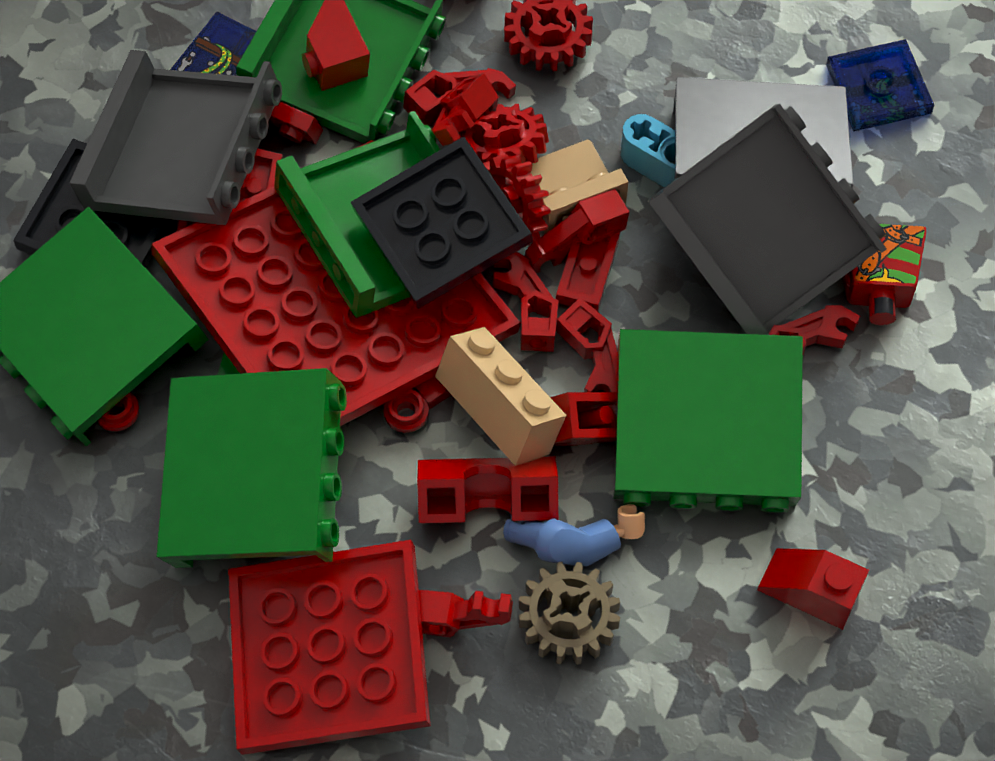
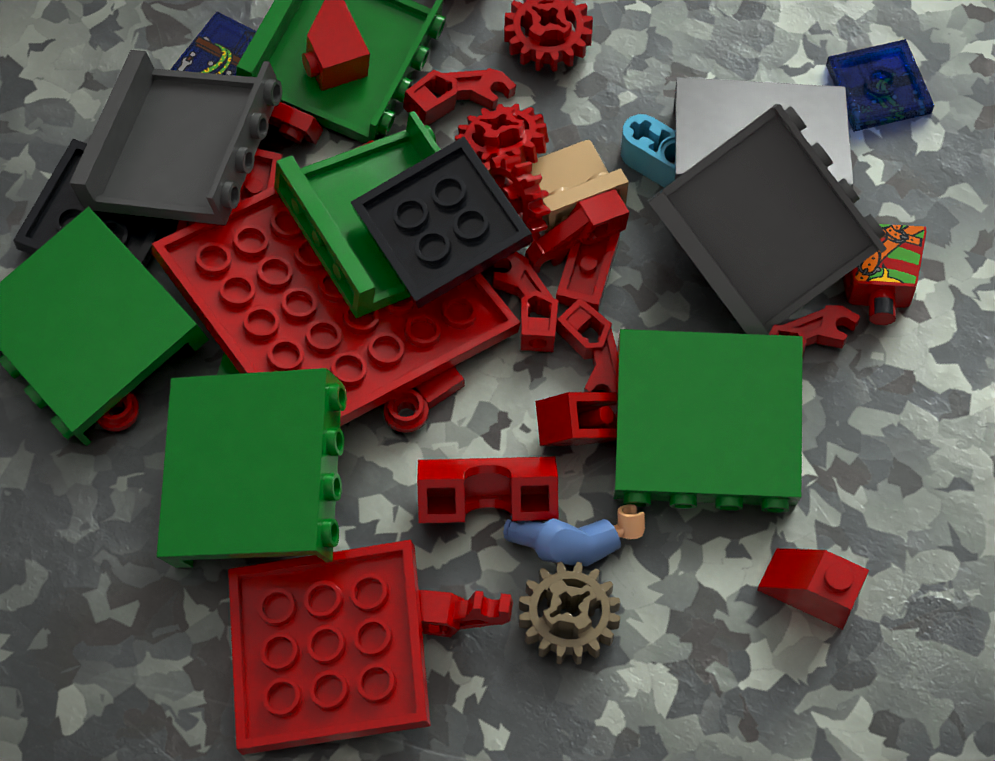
(462, 107): red piece -> none
(500, 396): tan brick -> none

